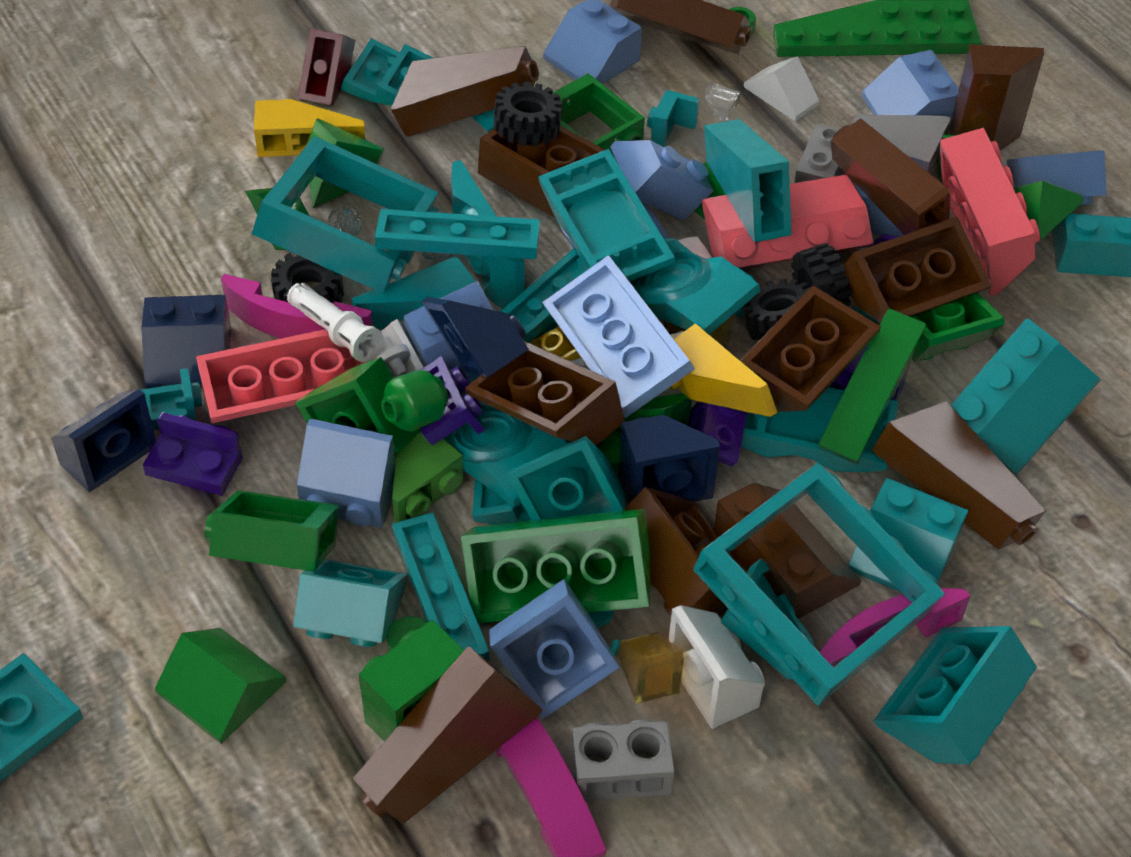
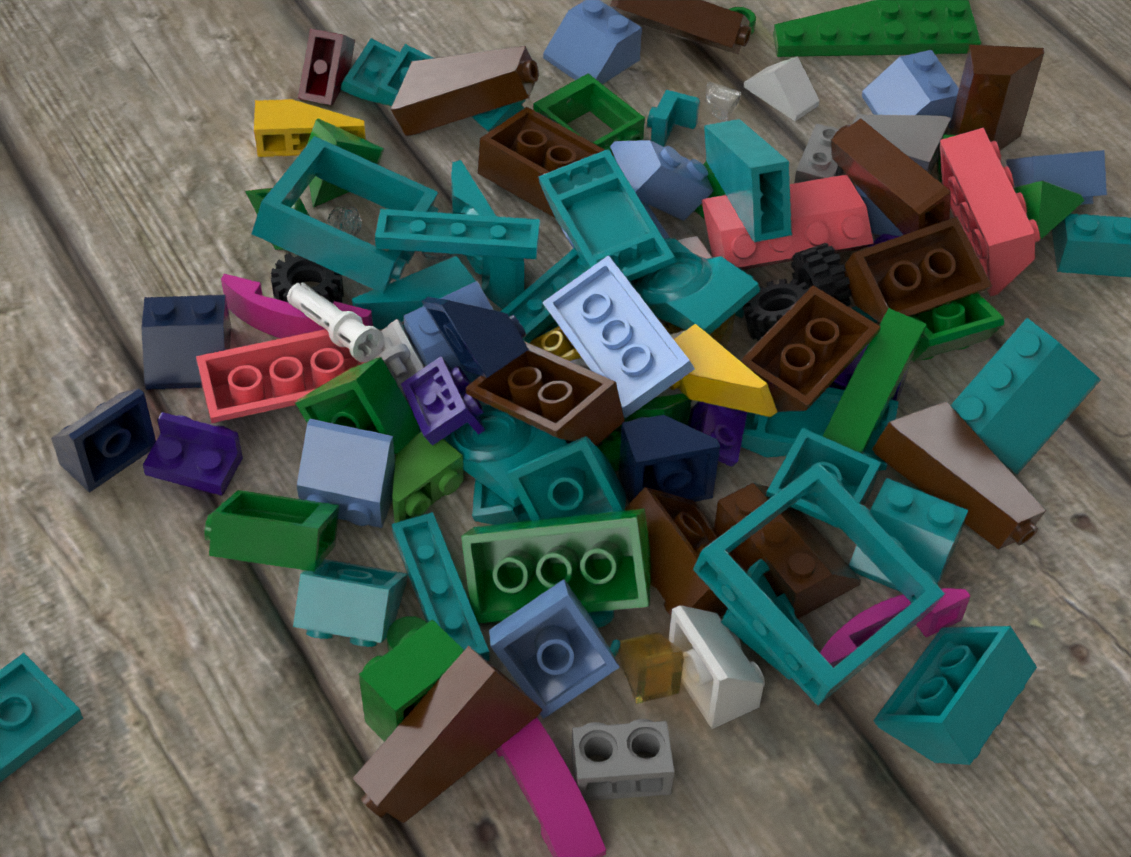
(174, 399): teal bracket -> none
(216, 681): green slope -> none
(414, 400): green head -> none
(527, 113): black tyre -> none
(852, 468): none -> teal slope

